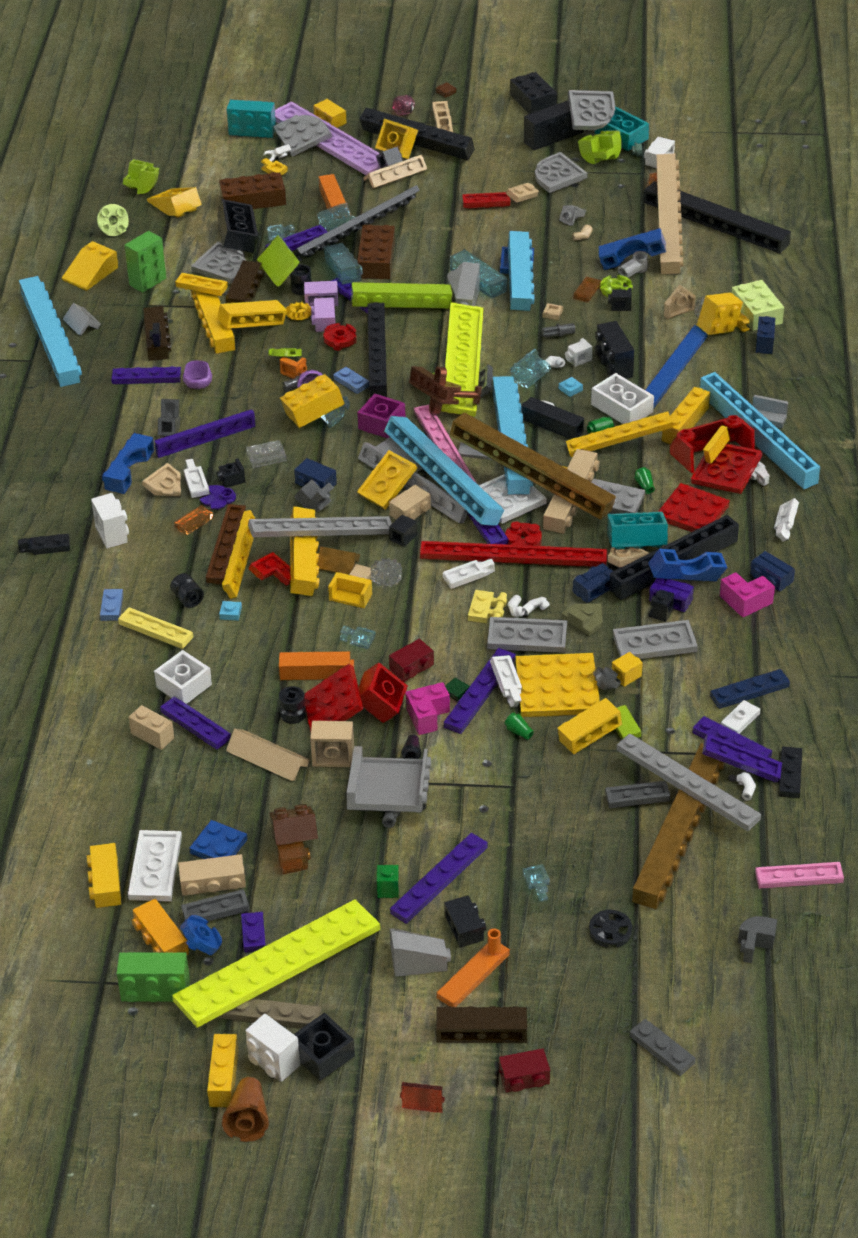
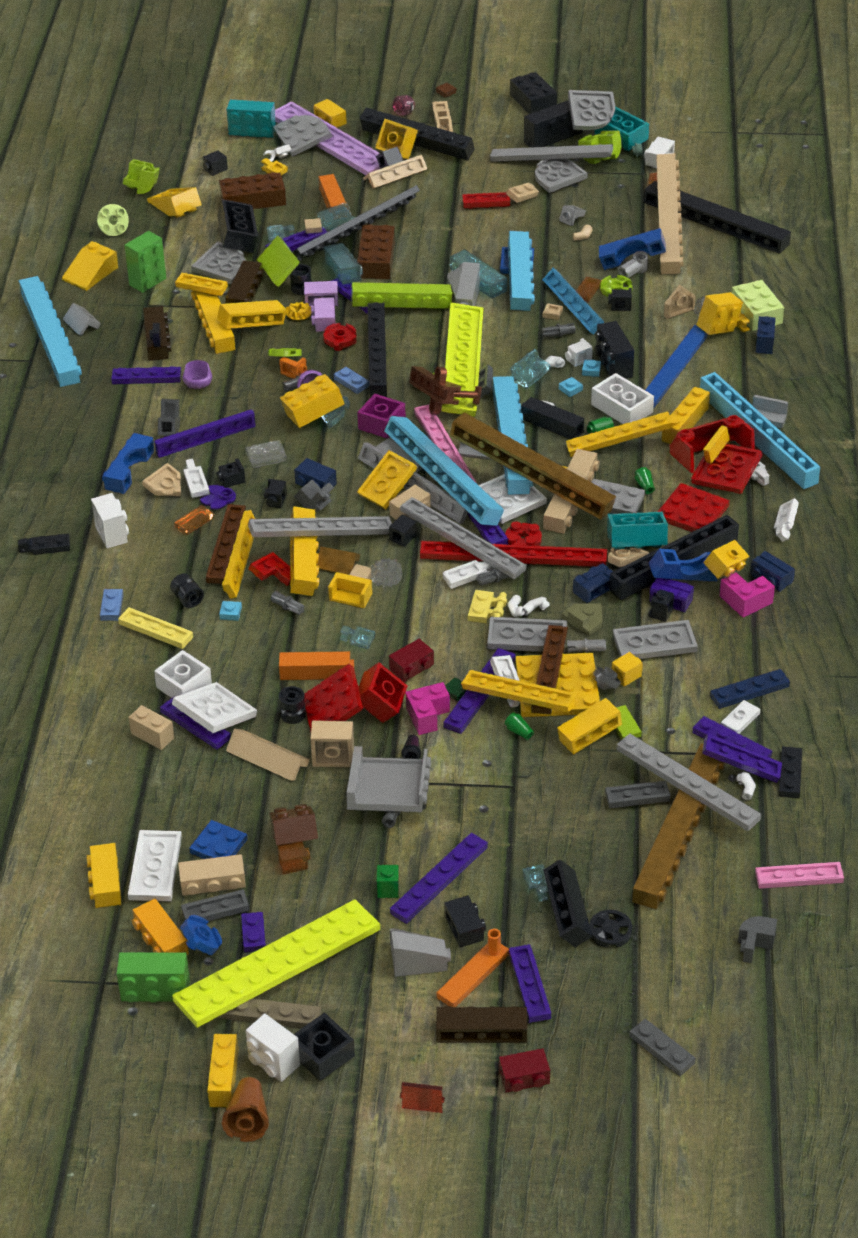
(214, 707): none -> white plate
(215, 163): none -> black brick
(275, 493): none -> black brick
(287, 603): none -> dark grey axle
(313, 225): none -> tan tile
(463, 538): none -> light grey tile
(492, 576): none -> dark grey axle
(519, 691): none -> yellow plate
(529, 983): none -> dark purple plate
(544, 153): none -> light grey tile
(551, 662): none -> reddish brown plate
(567, 903): none -> black brick
(573, 300): none -> dark azure plate
(586, 645): none -> light grey axle
(591, 368): none -> medium azure plate
(726, 559): none -> yellow brick

